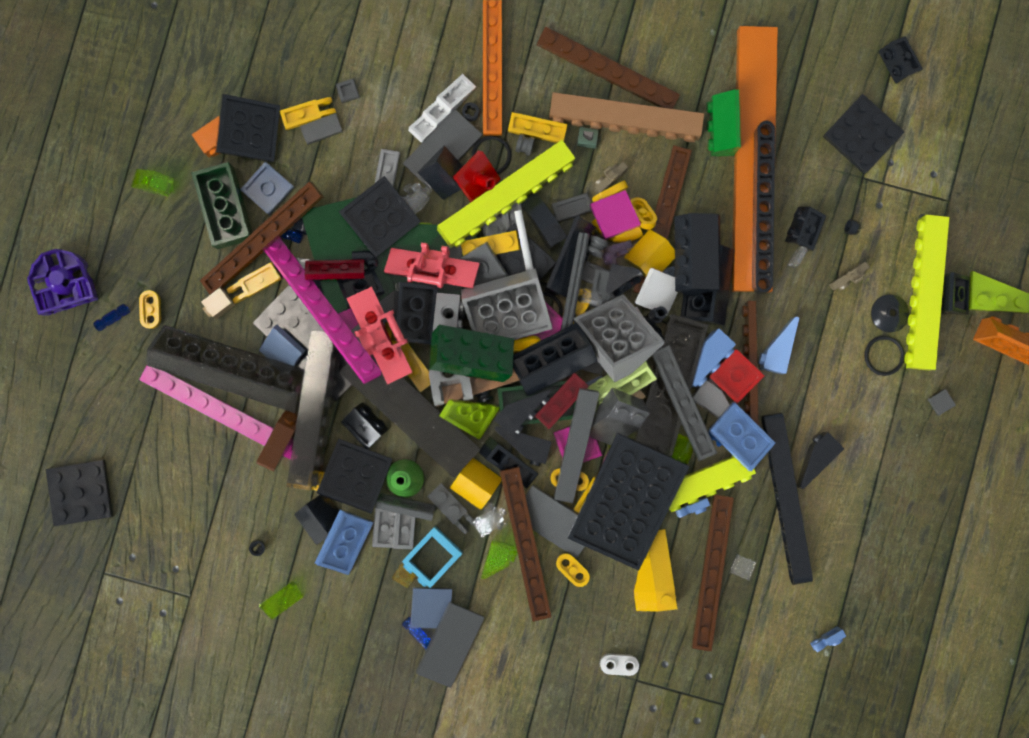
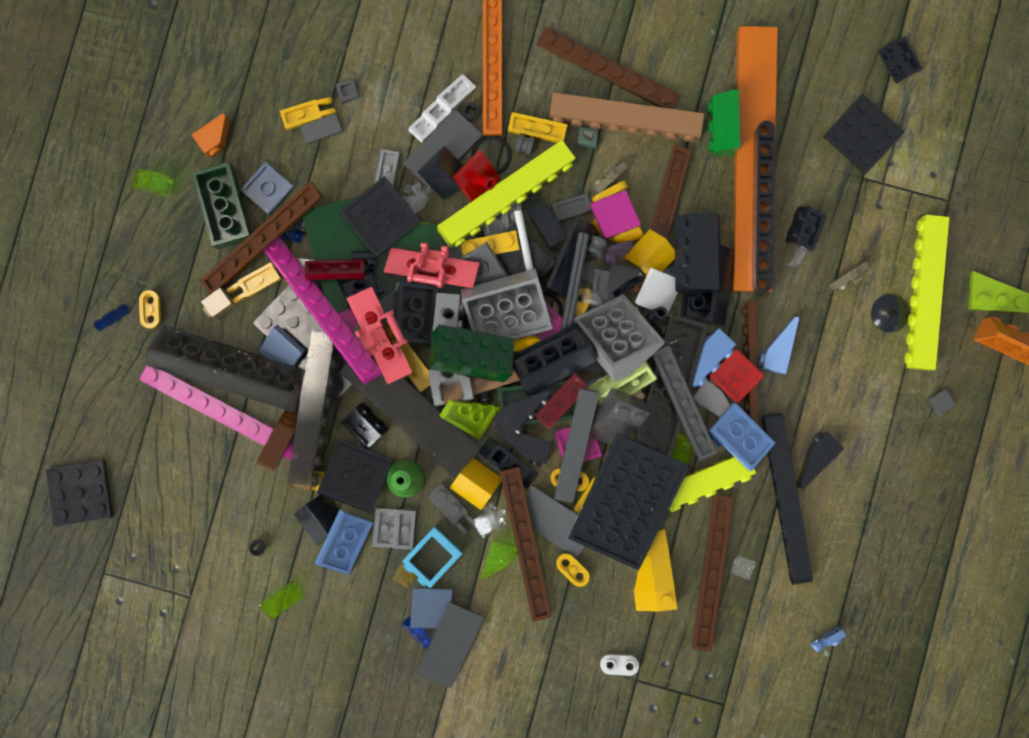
(47, 299): dark purple connector -> none
(247, 128): black plate -> none
(405, 506): dark grey tile -> none
(644, 213): yellow plate -> none
(697, 507): medium blue plate -> none
(852, 227): black hinge -> none
(867, 357): black tyre -> none
(956, 294): black slope -> none

